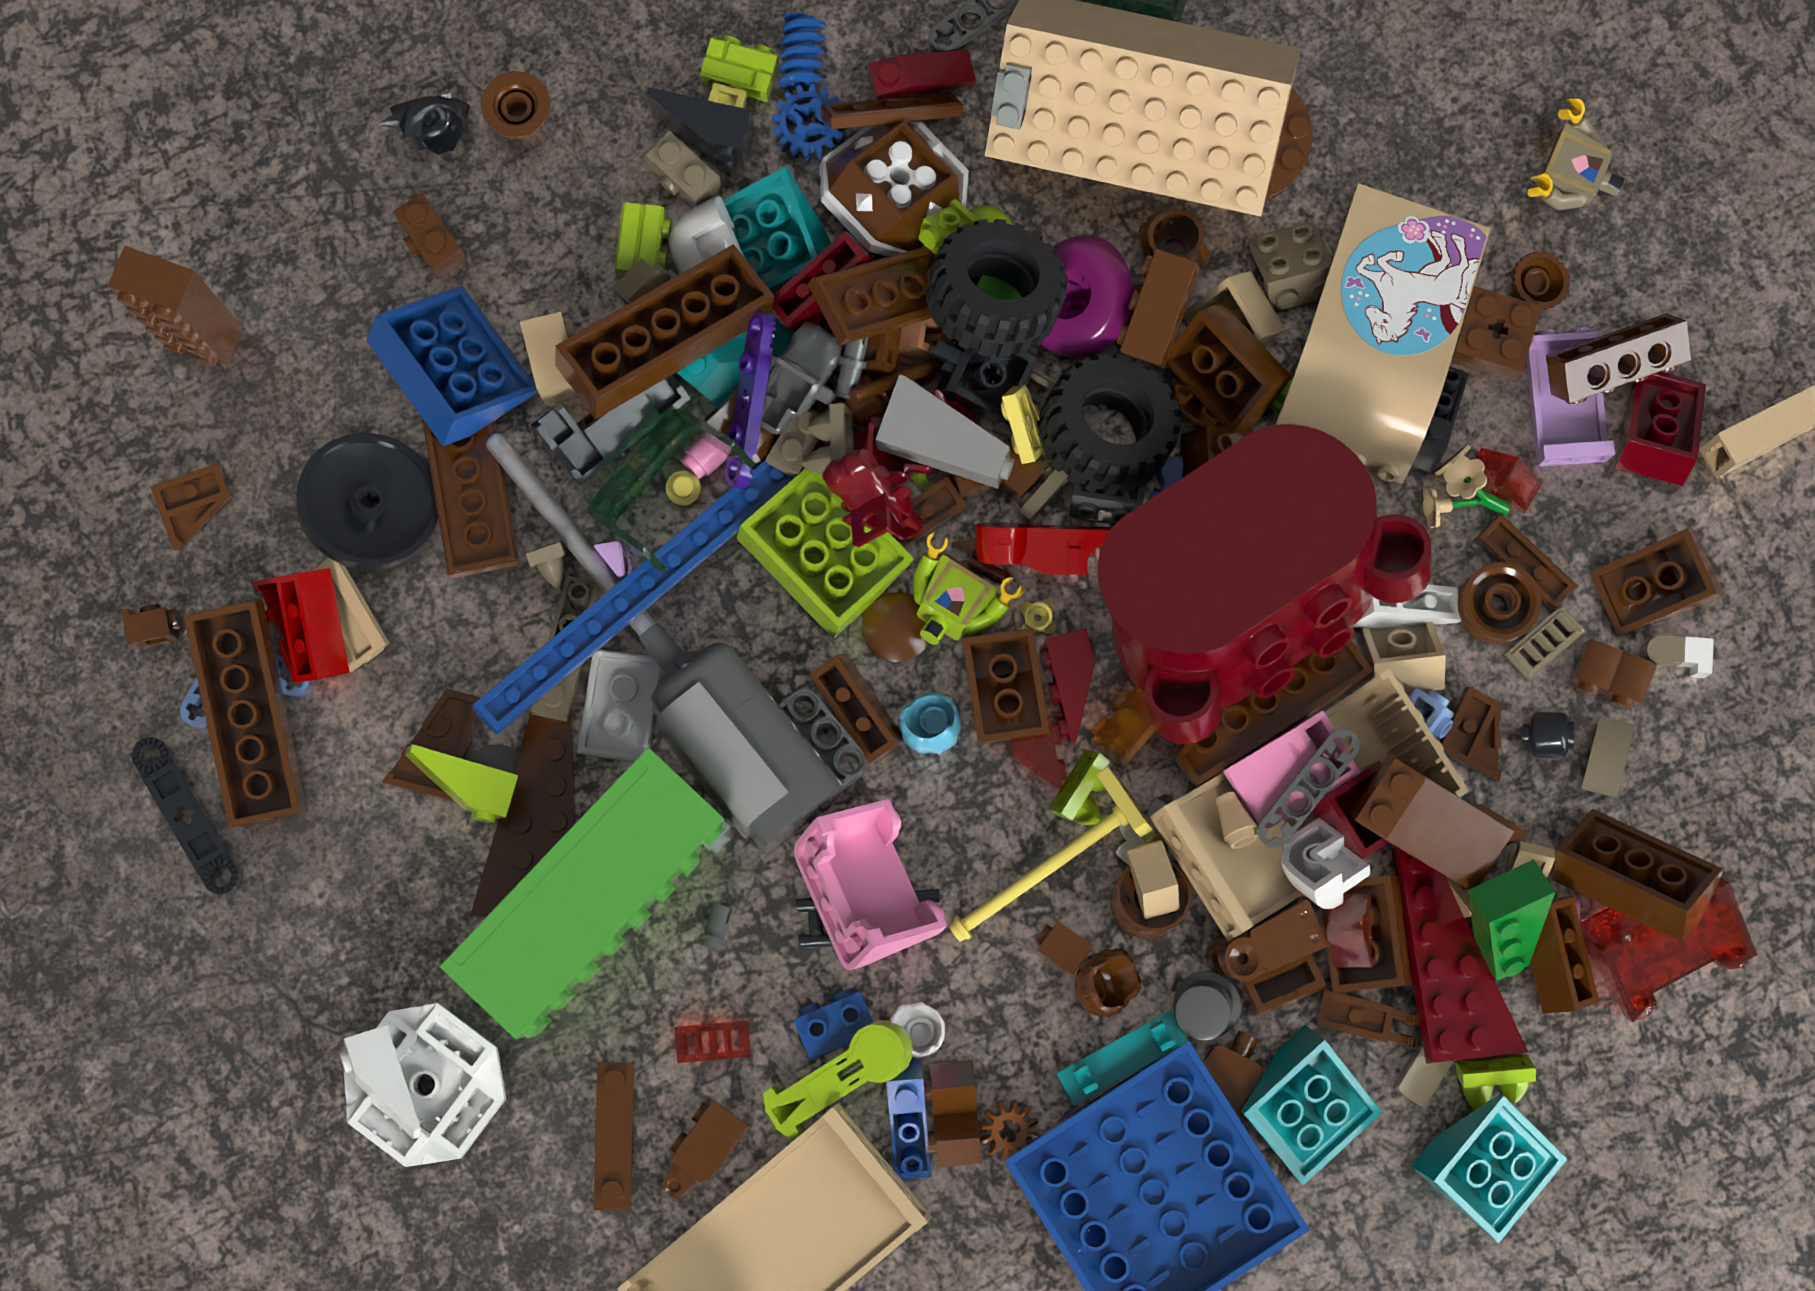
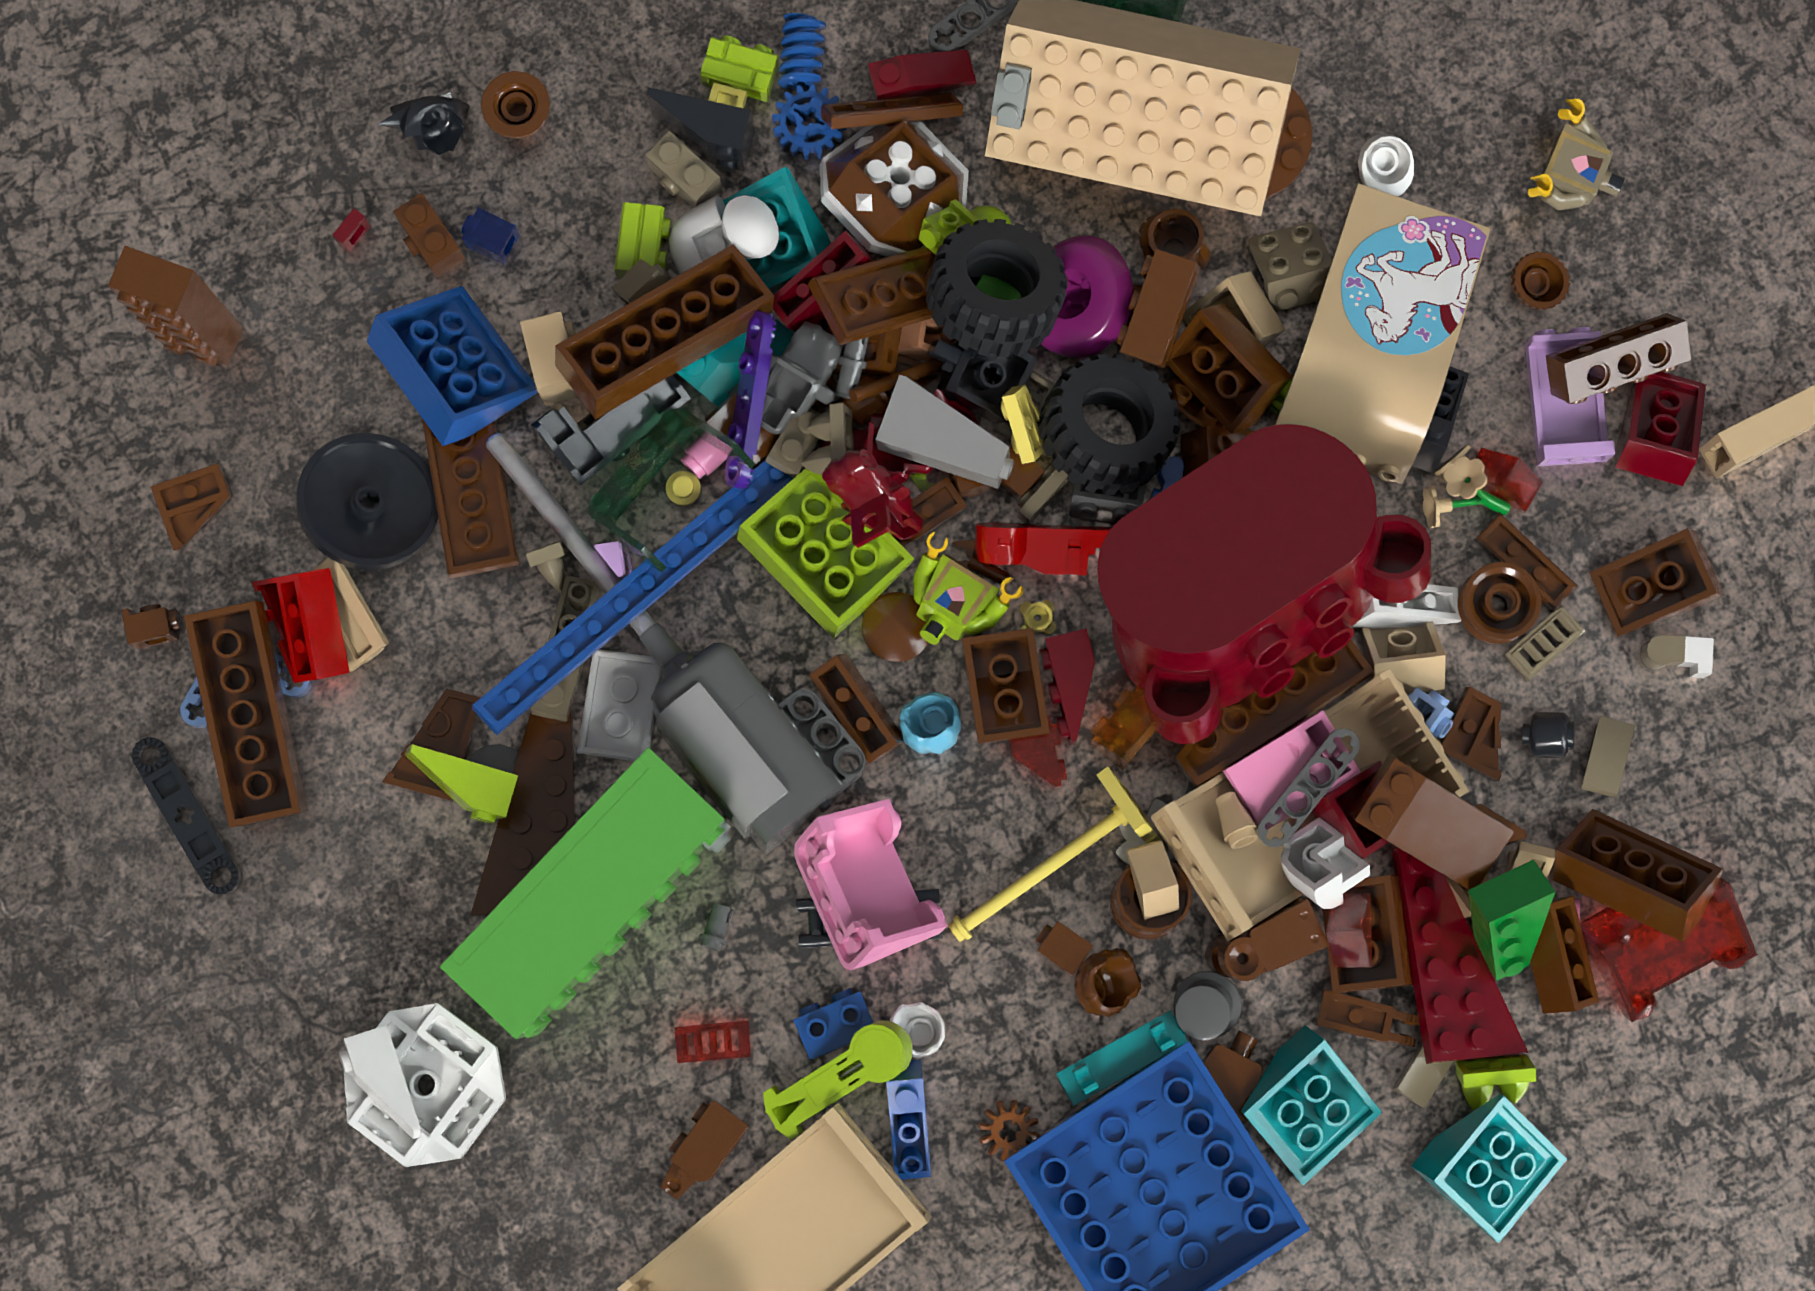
(351, 230): none -> dark red tile
(489, 235): none -> clear blue brick
(614, 1136): reddish brown plate -> none
(750, 227): none -> white hat
(954, 1113): reddish brown brick -> none
(1073, 798): lime tile -> none
(1283, 986): reddish brown brick -> none
(1386, 164): none -> white hat
(1511, 319): reddish brown hinge -> none
(1613, 673): reddish brown brick -> none

